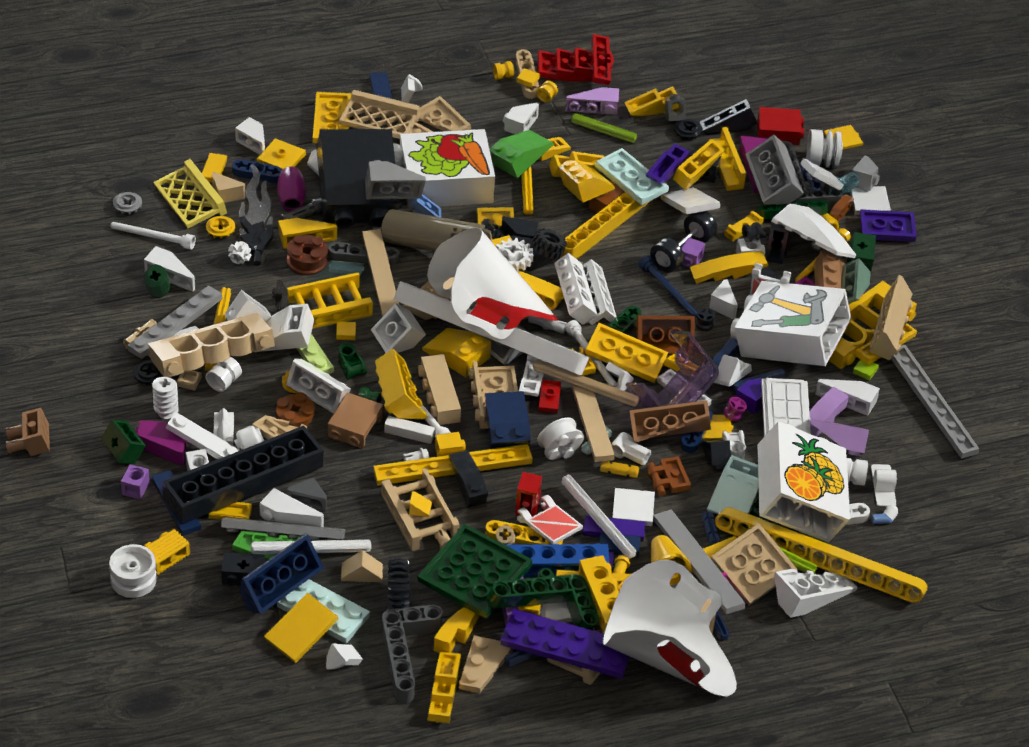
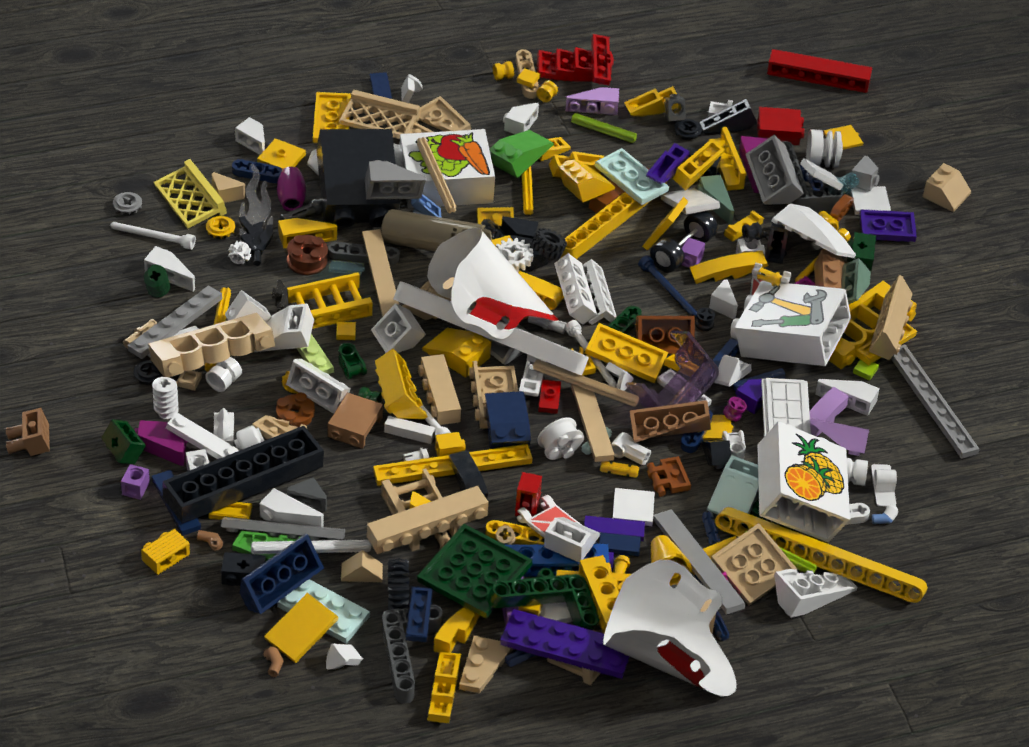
(133, 571): white wheel -> none
(212, 538): none -> medium nougat arm
(214, 163): yellow tile -> none
(273, 654): none -> medium nougat arm
(419, 614): none -> dark blue tile
(427, 519): none -> tan brick
(436, 175): none -> tan axle
(569, 538): none -> white slope
(598, 516): white axle -> none
(665, 223): none -> yellow tile
(715, 188): none -> sand green slope
(716, 107): none -> white tile
(769, 210): dark green beam -> none
(771, 277): none -> yellow pin
(819, 70): none -> red brick
(947, 188): none -> tan slope

